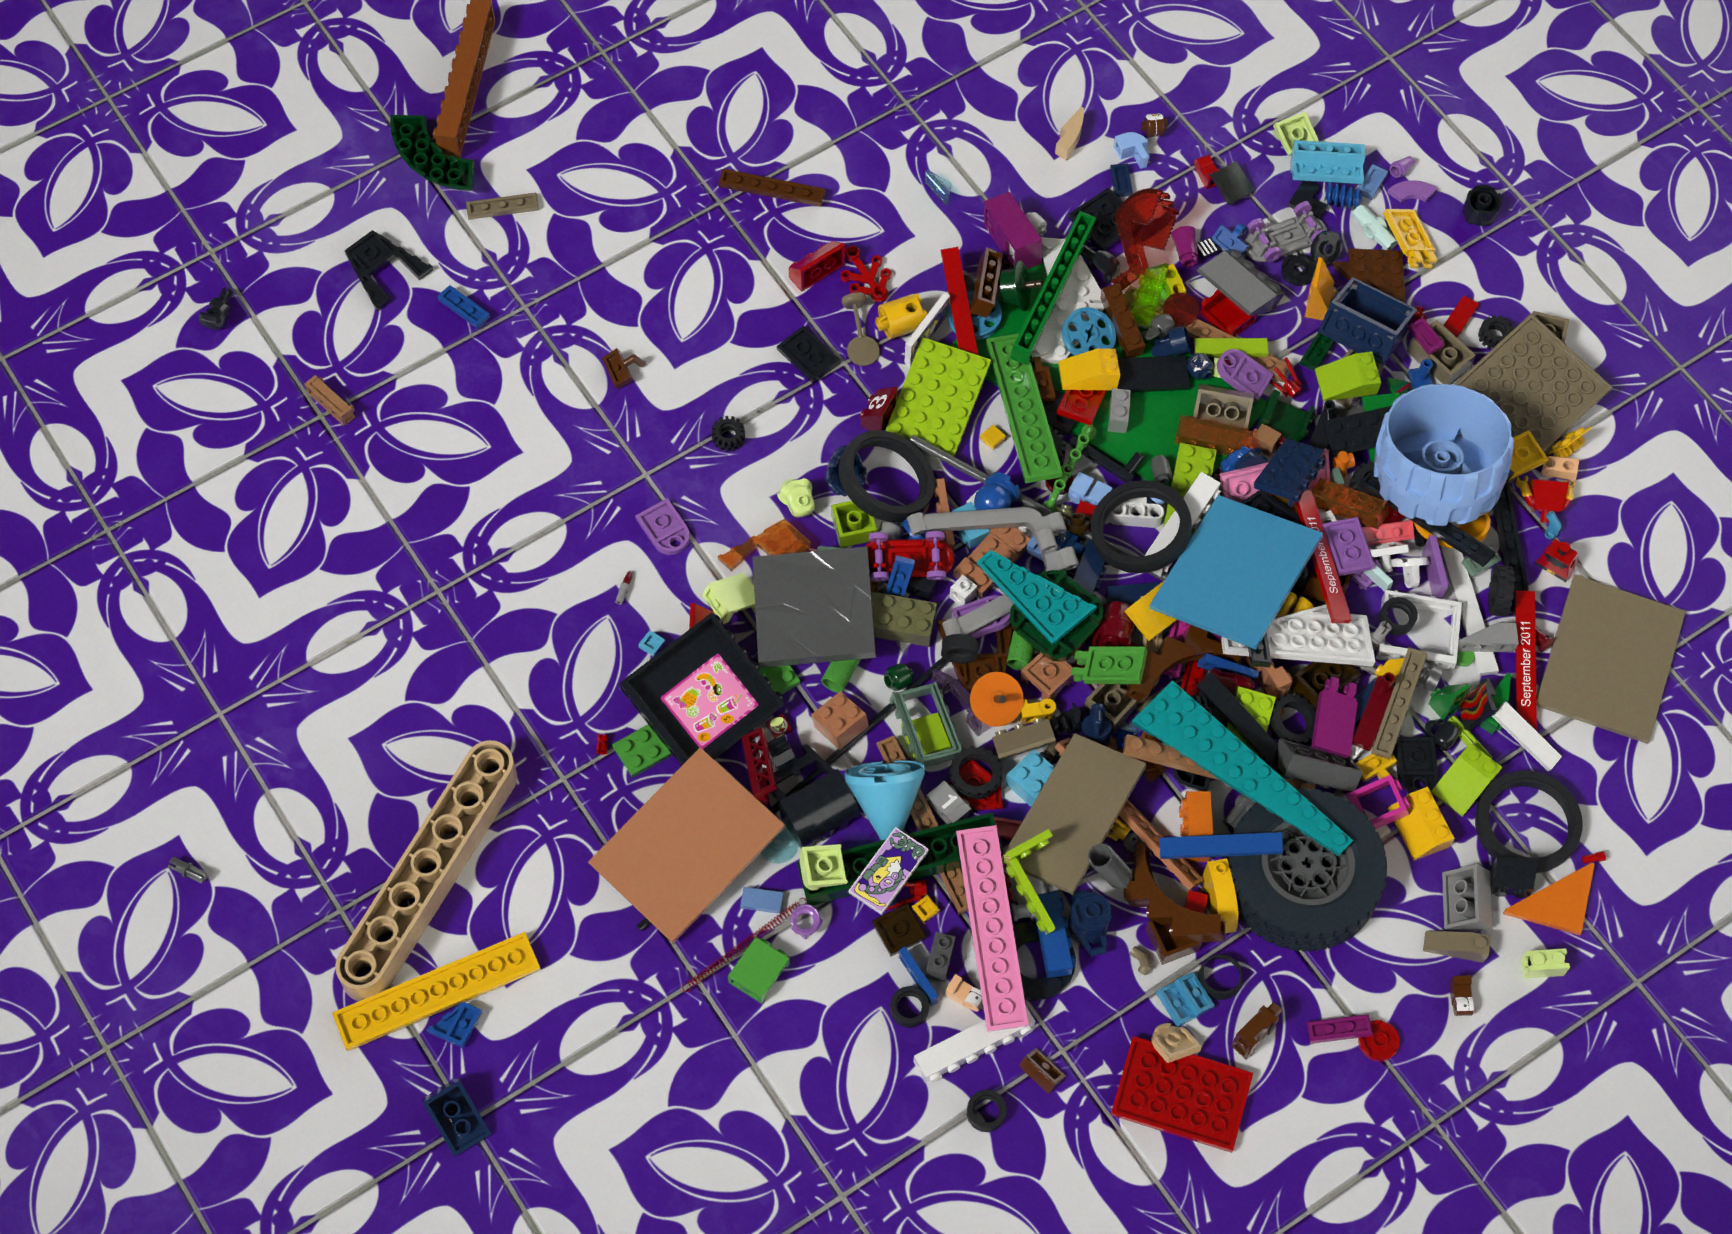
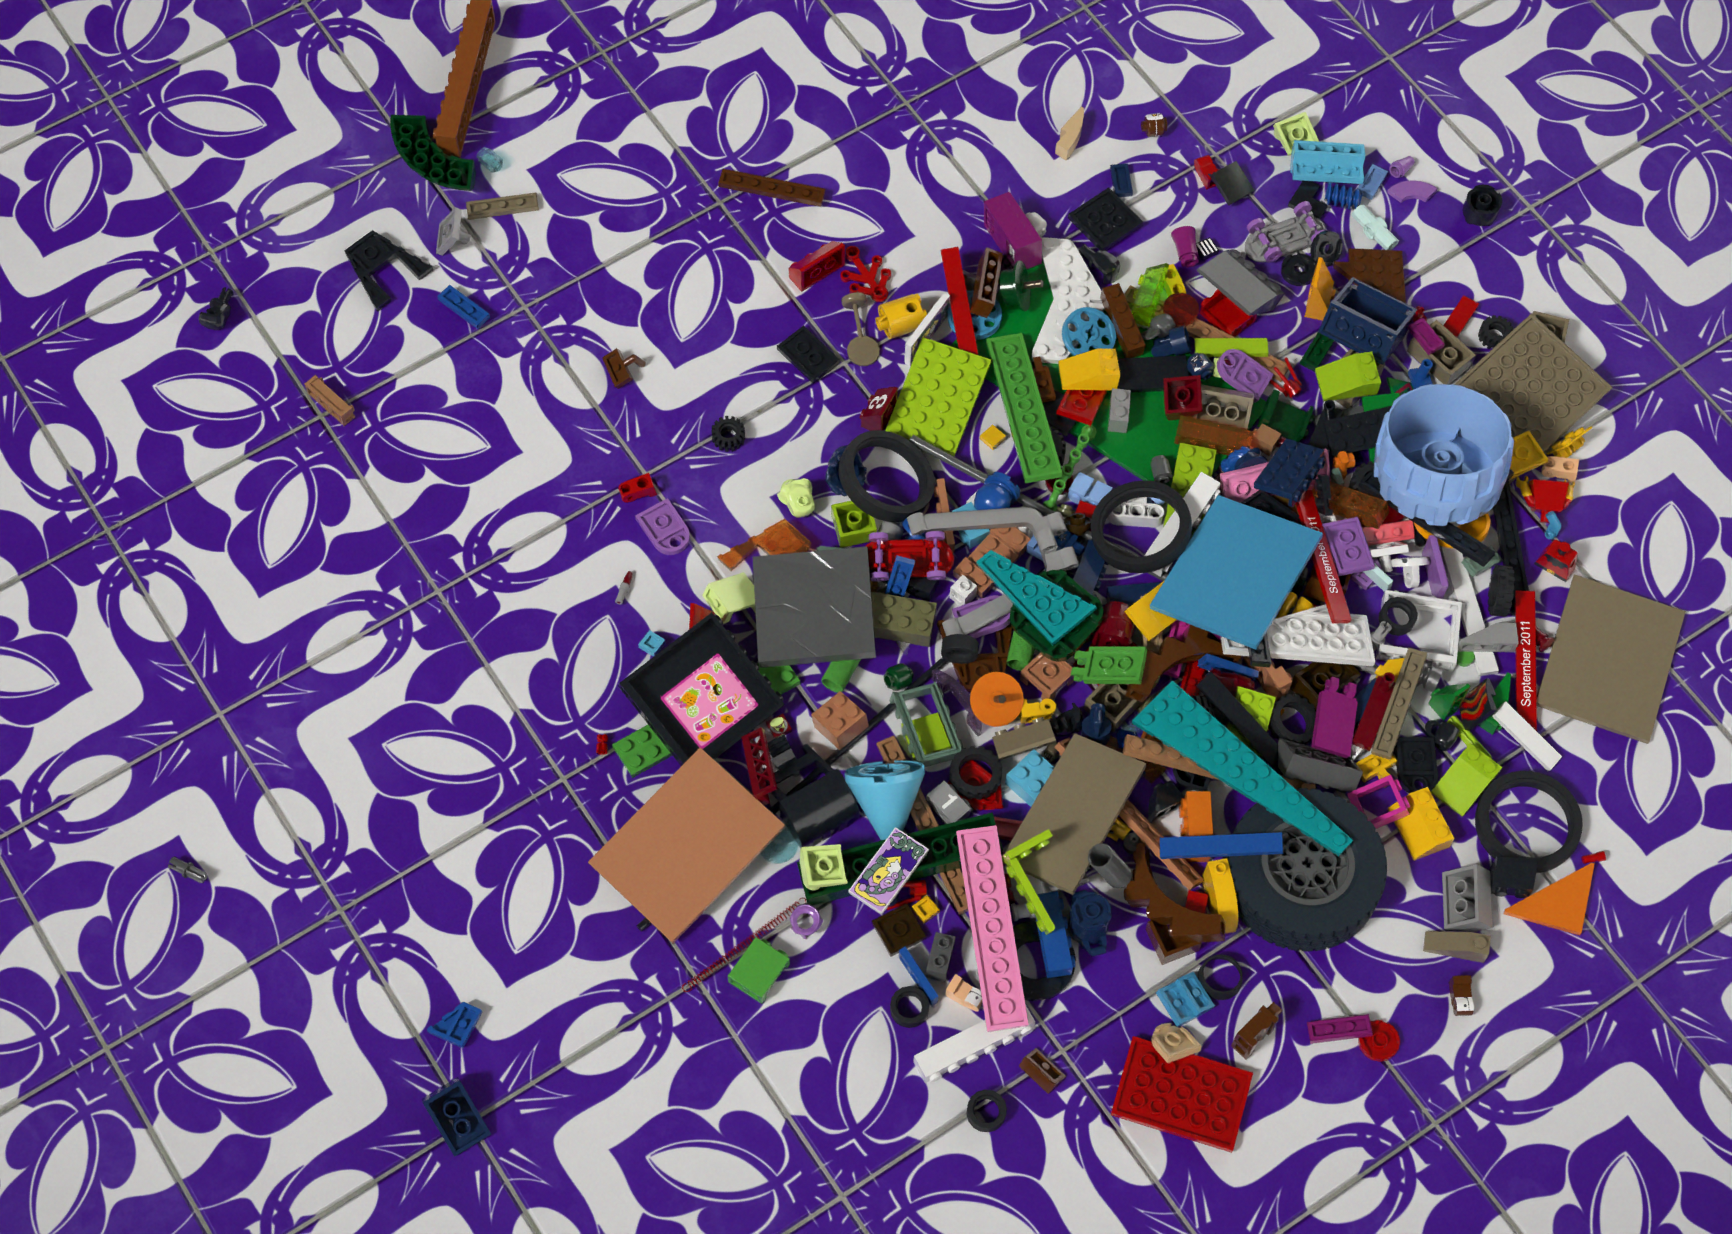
(427, 888): tan beam -> none
(435, 991): yellow plate -> none
(450, 232): none -> light grey tile
(490, 159): none -> clear light blue brick
(637, 488): none -> red leg
(761, 900): medium blue tile -> none
(939, 186): clear light blue slope -> none
(1052, 288): green brick -> none
(1124, 474): black piece -> none
(1131, 145): light blue brick -> none
(1140, 223): clear red piece -> none
(1144, 960): dark tan arm -> none
(1164, 800): none -> black slope
(1182, 396): none -> dark red slope
(1231, 240): blue plate -> none
(1242, 805): dark grey piece -> none
(1322, 486): none -> black wing
(1411, 236): yellow tile -> none
(1544, 963): yellowish green brick -> none

